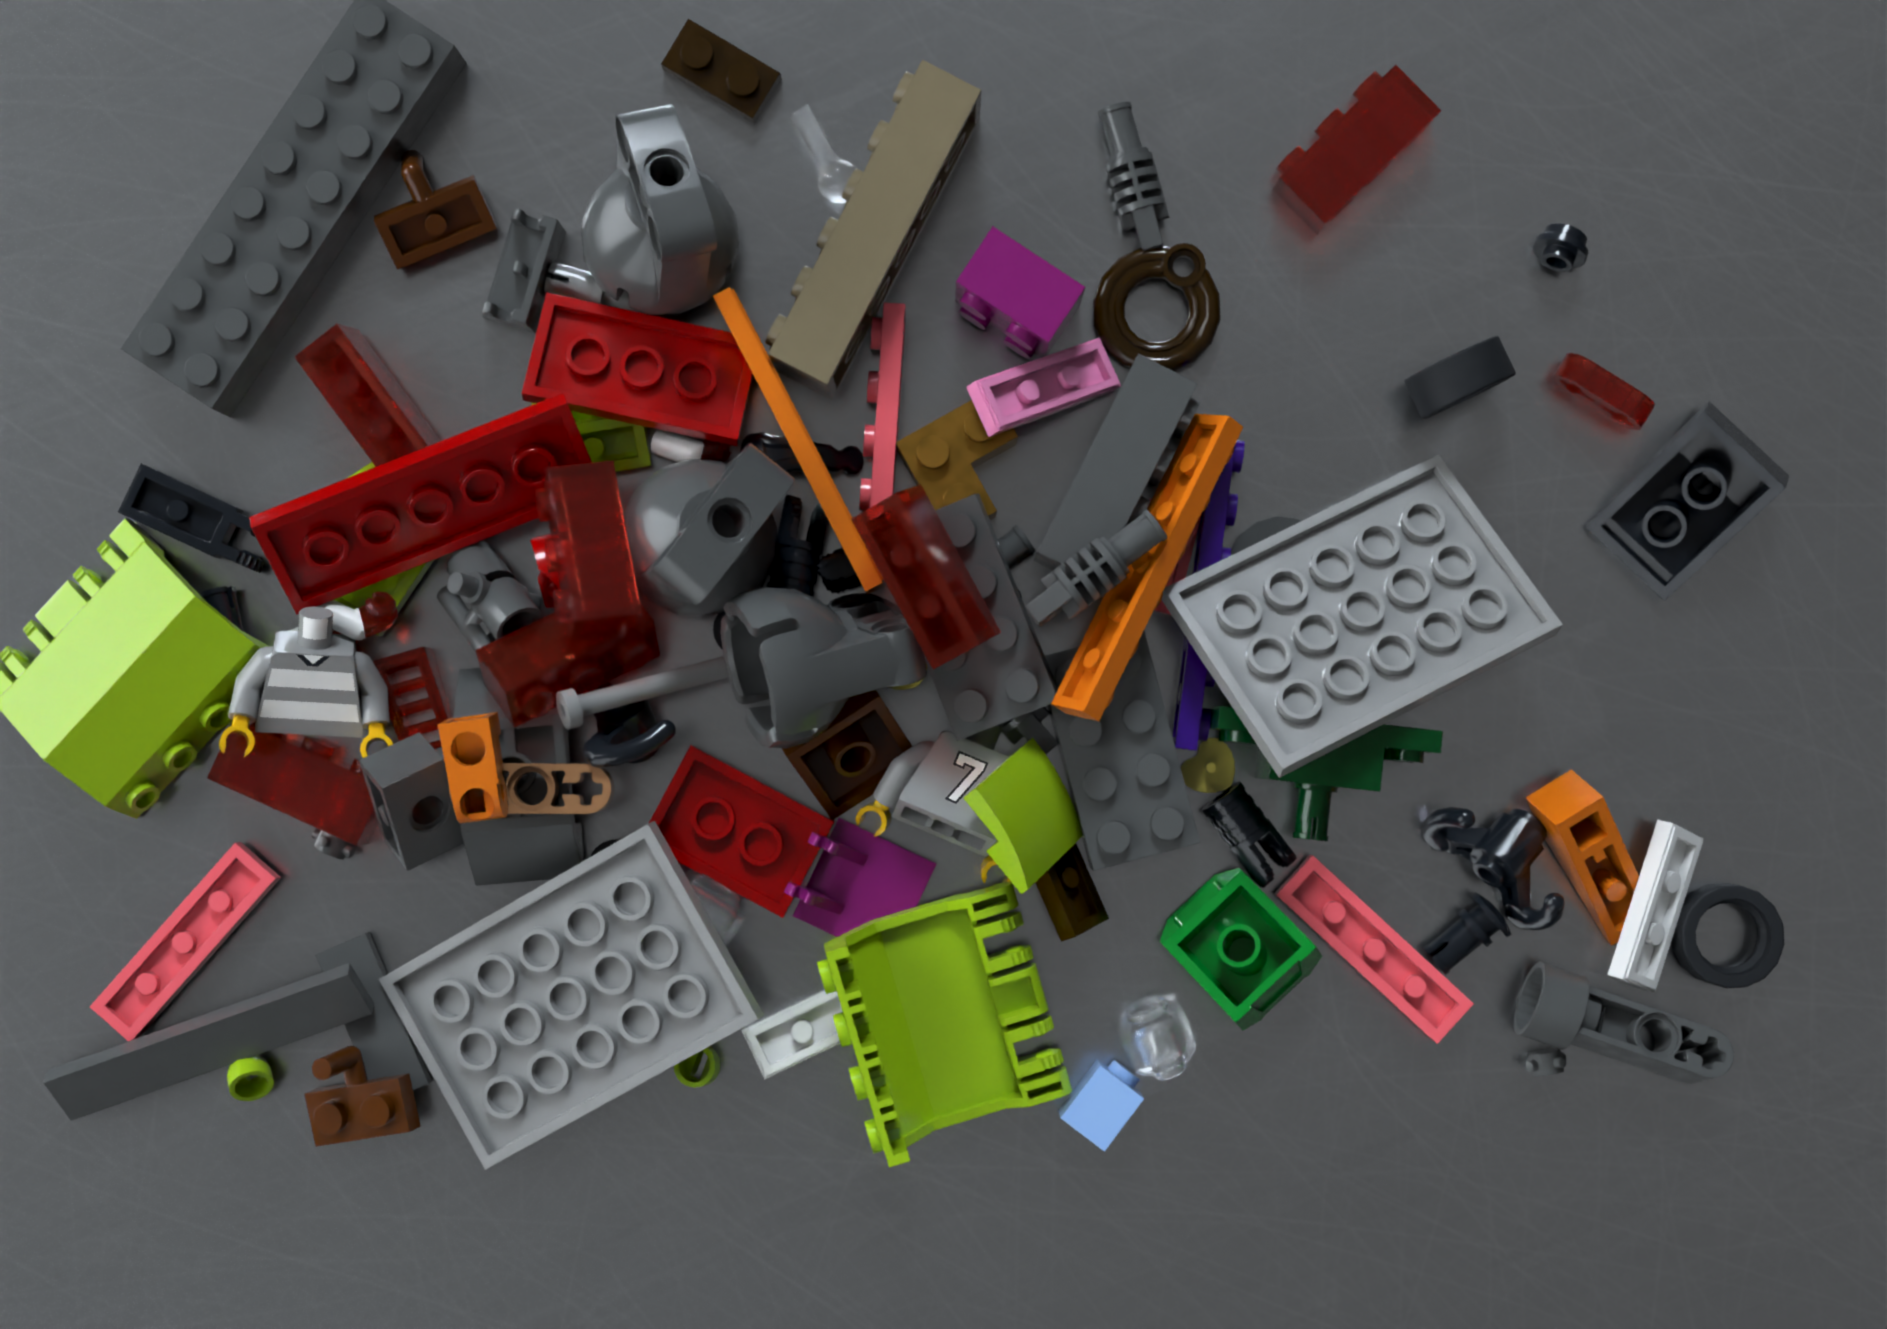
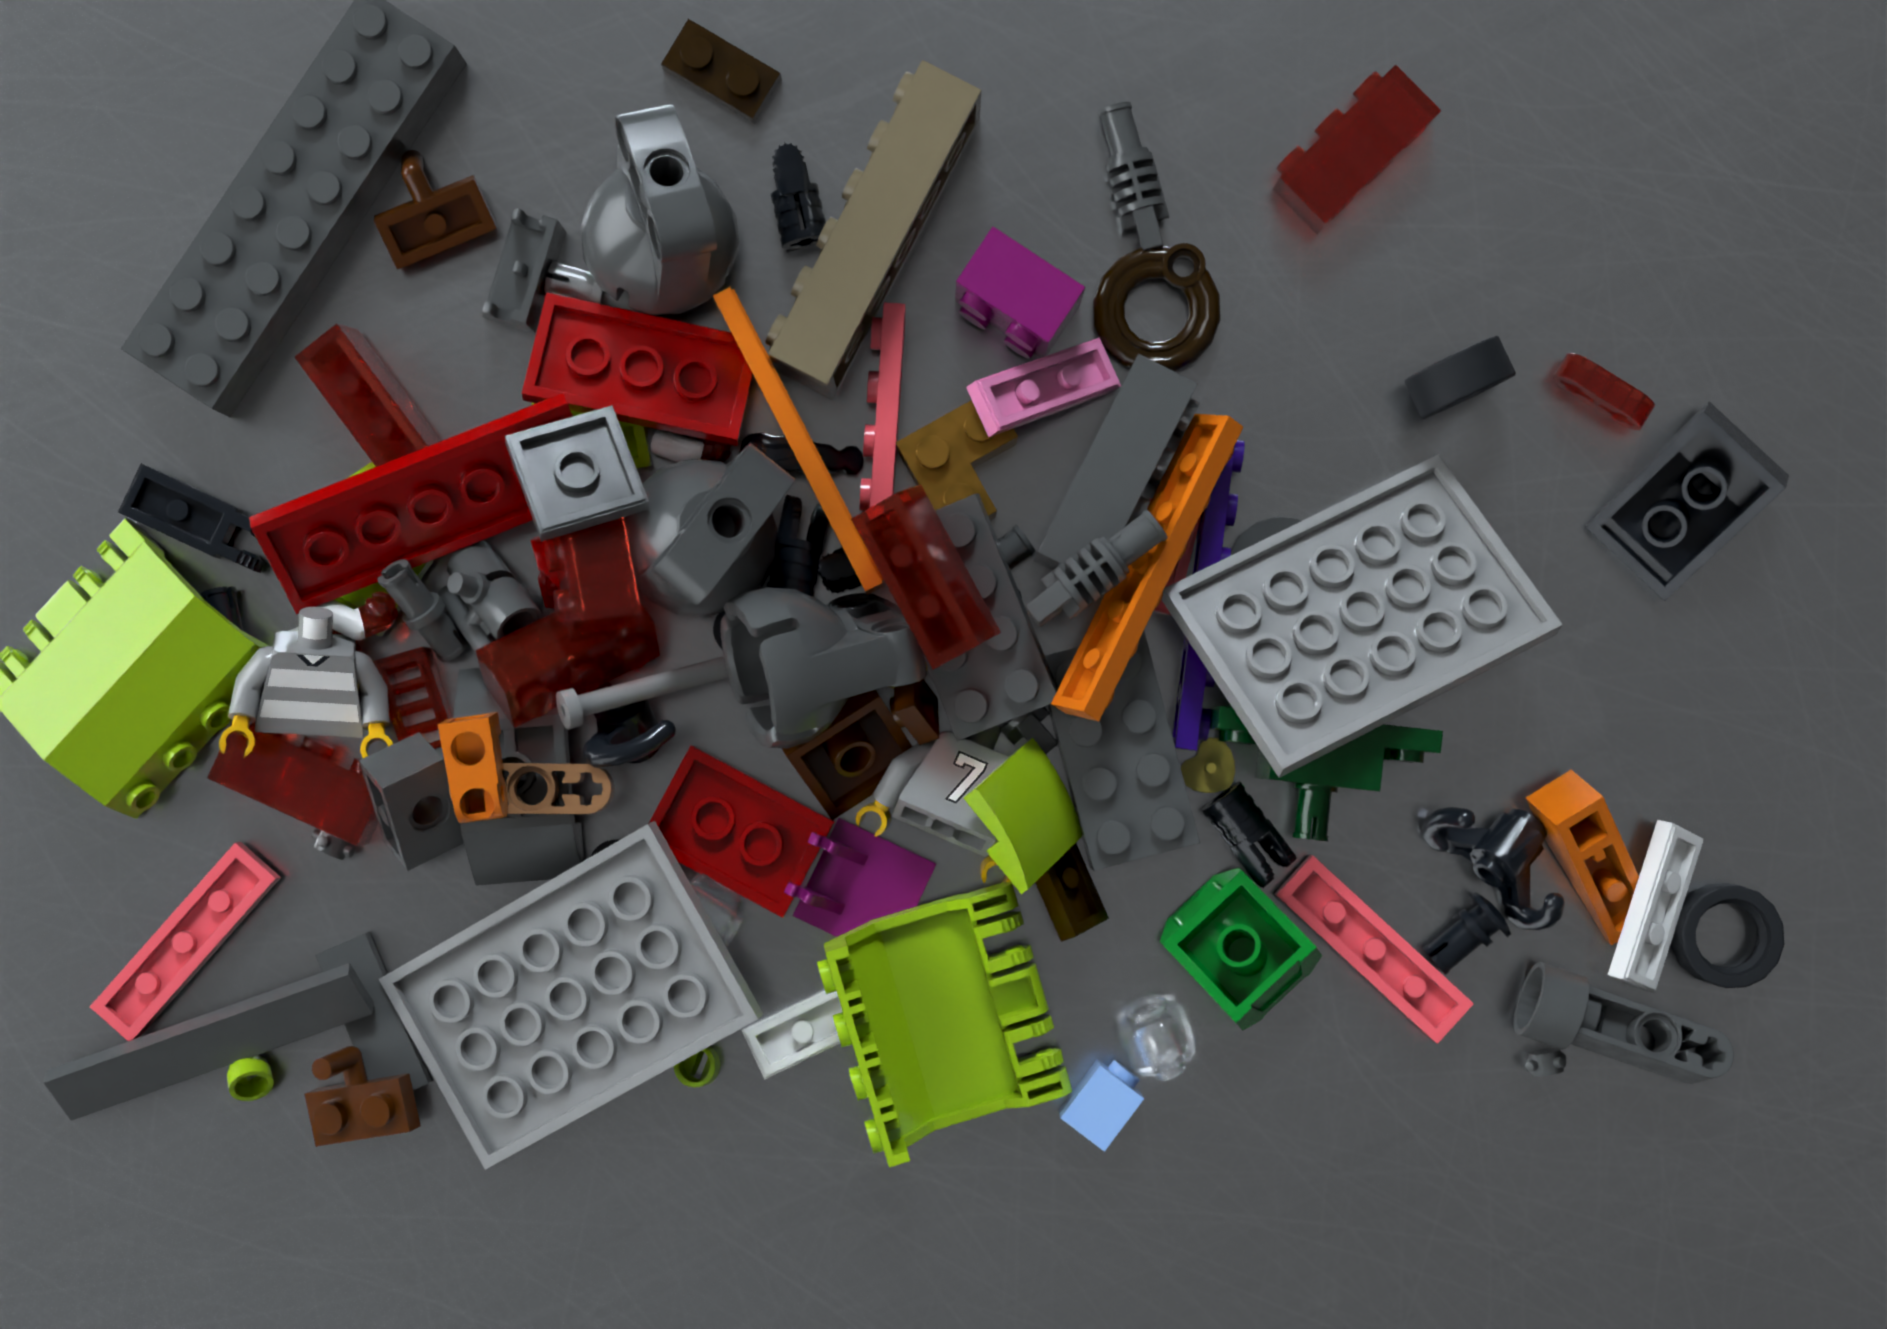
(423, 610): none -> dark grey pin
(576, 473): none -> tile
(792, 188): none -> black hinge
(833, 172): clear bar -> none
(917, 710): none -> reddish brown plate
(1561, 247): black plate -> none

